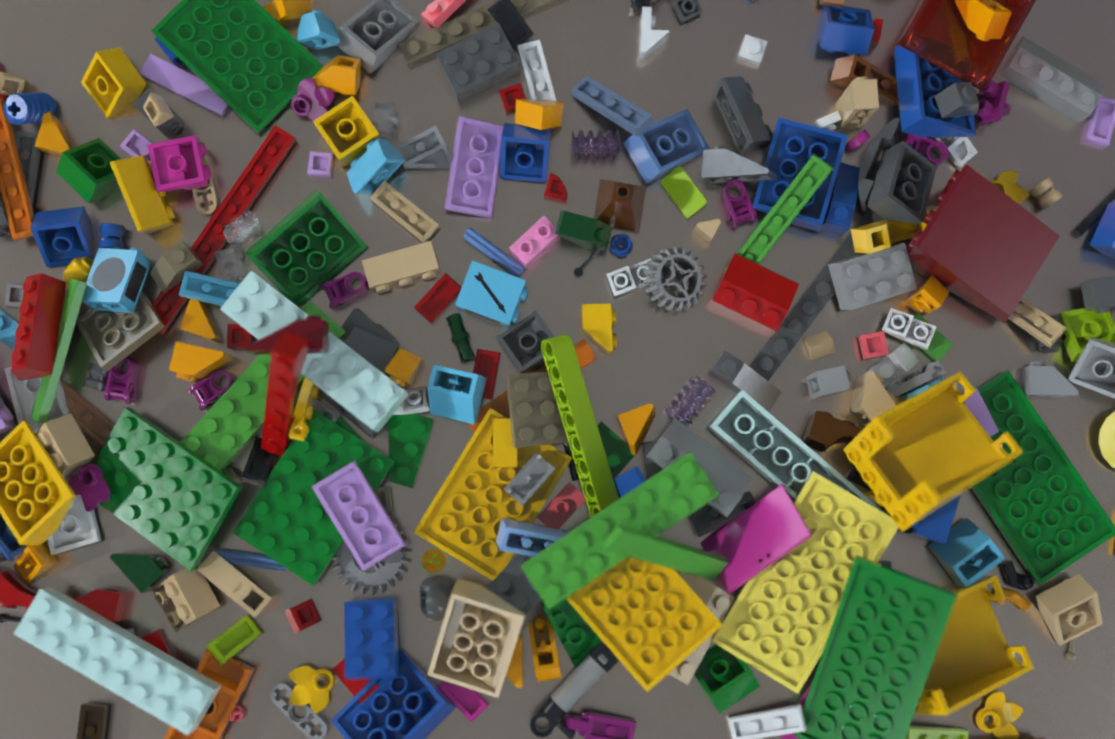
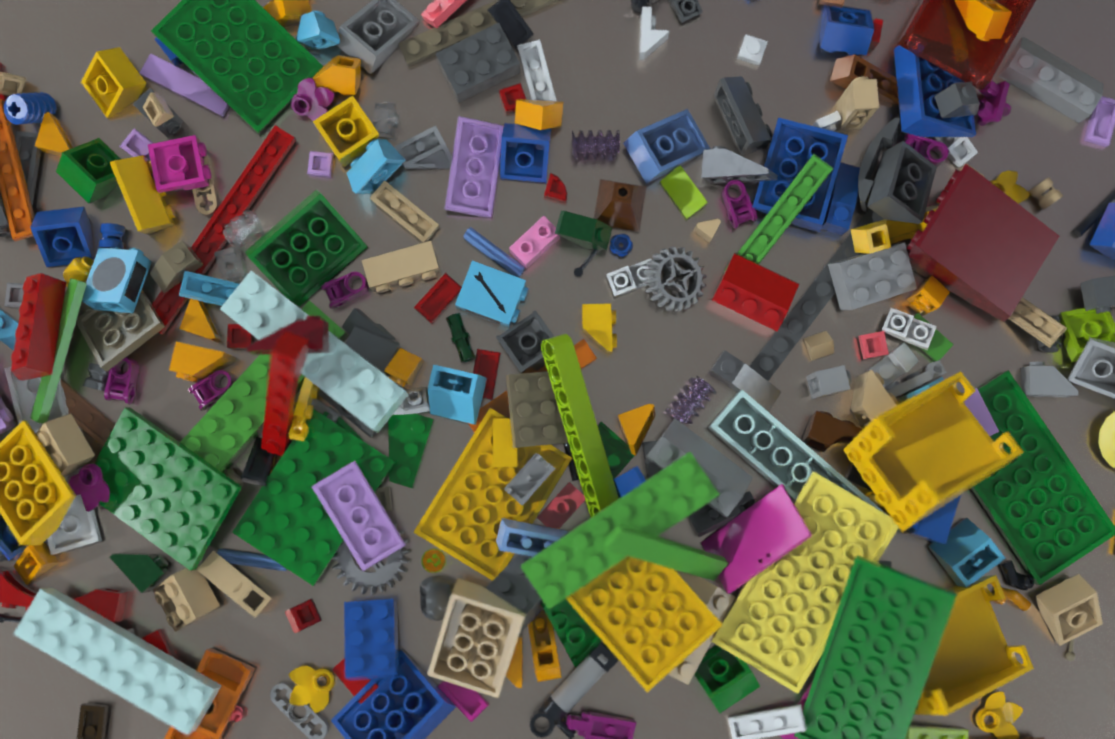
(233, 640): lime tile -> none
(612, 106): sand blue plate -> none
(858, 140): dark pink tile -> none

